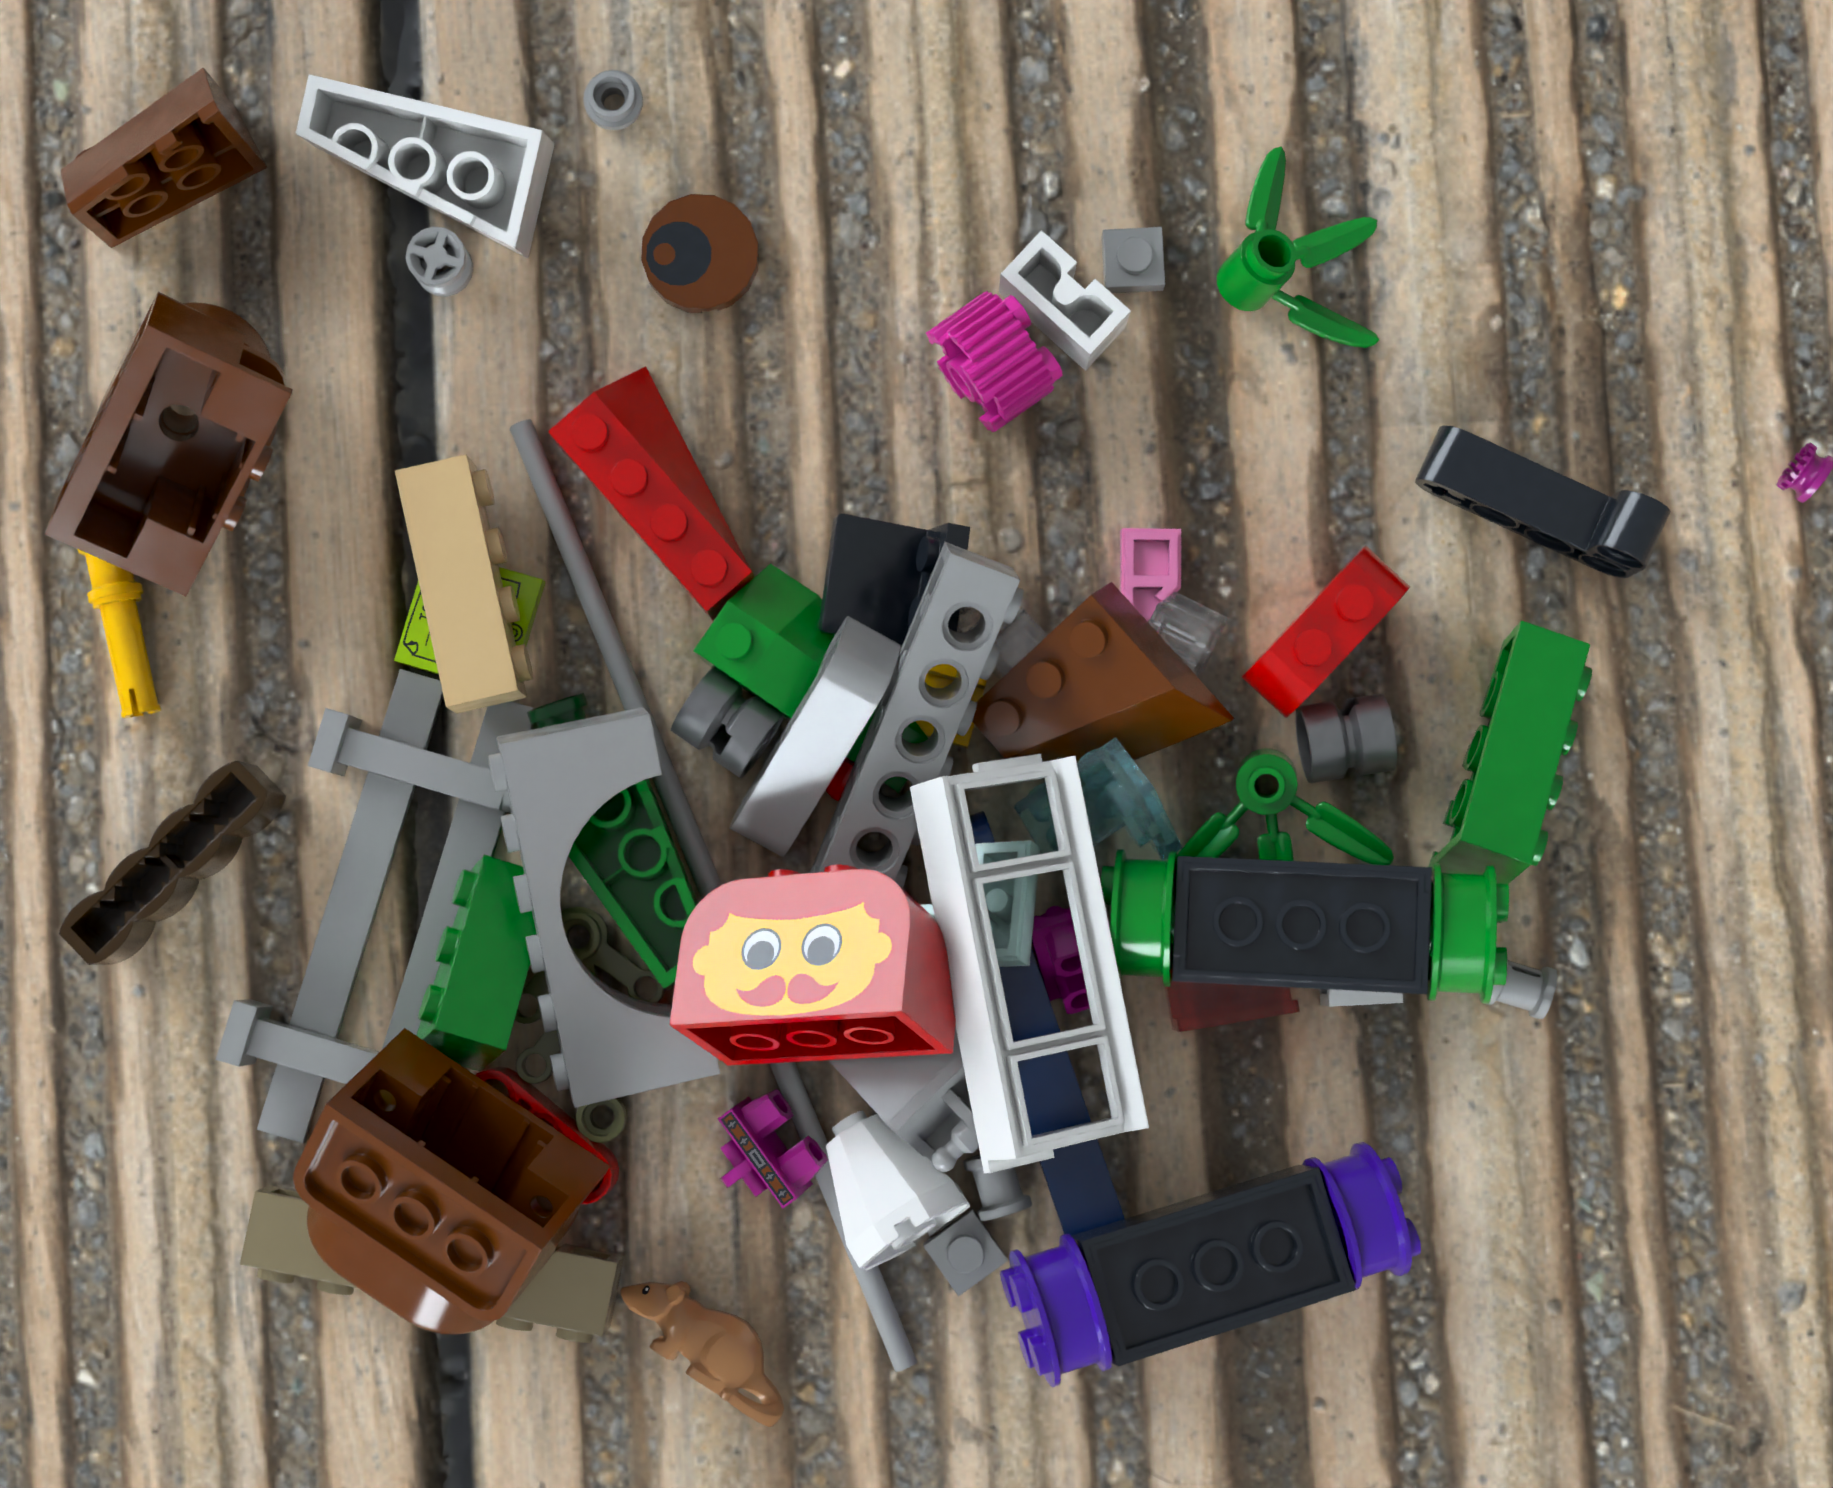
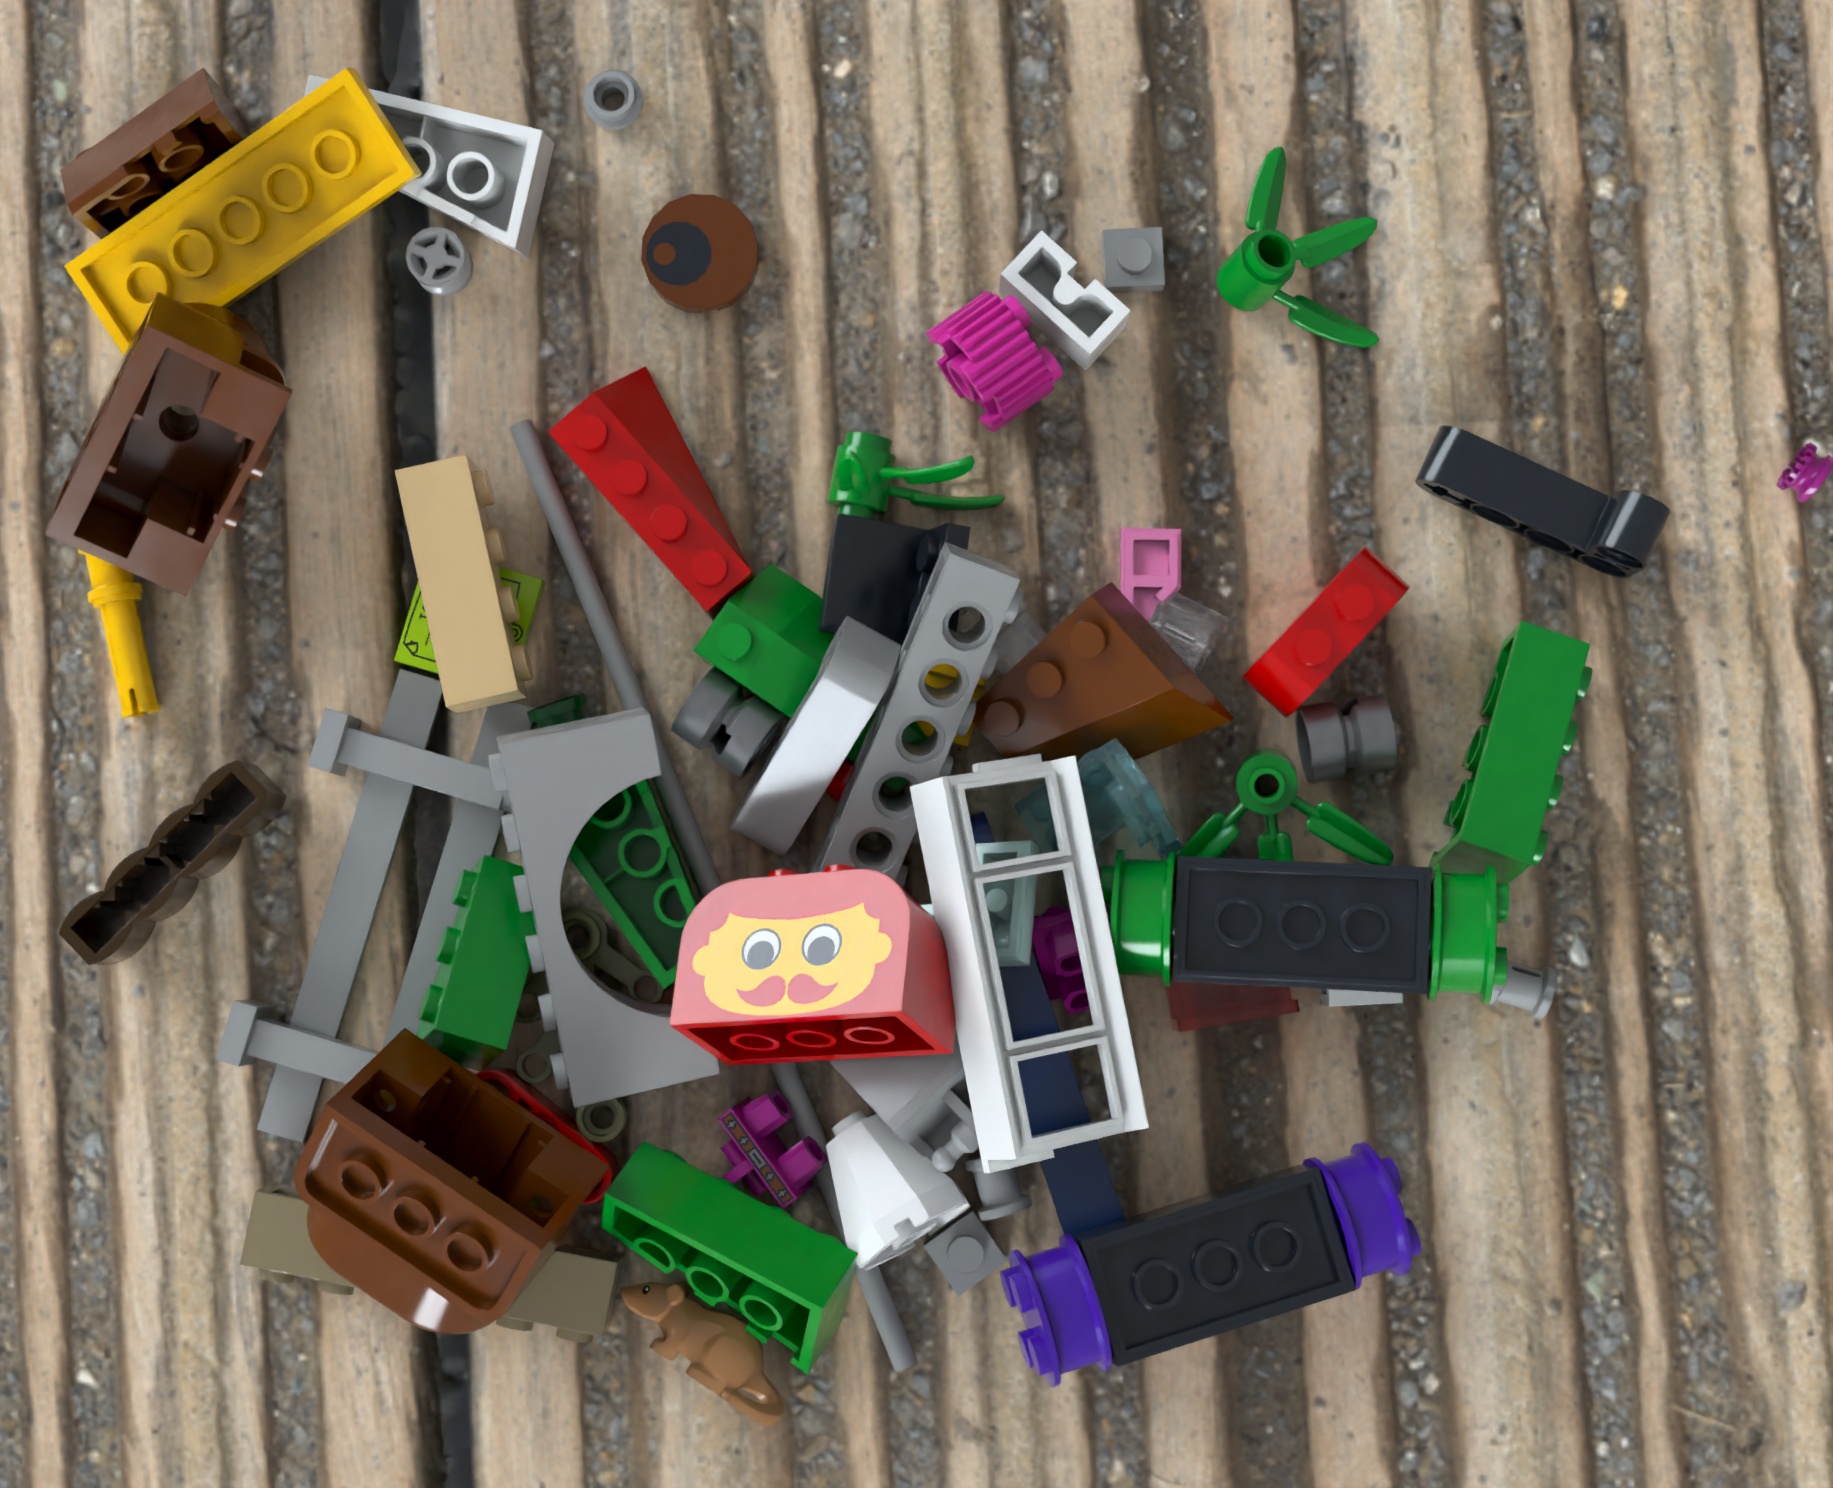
(250, 209): none -> yellow plate
(733, 1250): none -> green wedge
(865, 474): none -> green plant

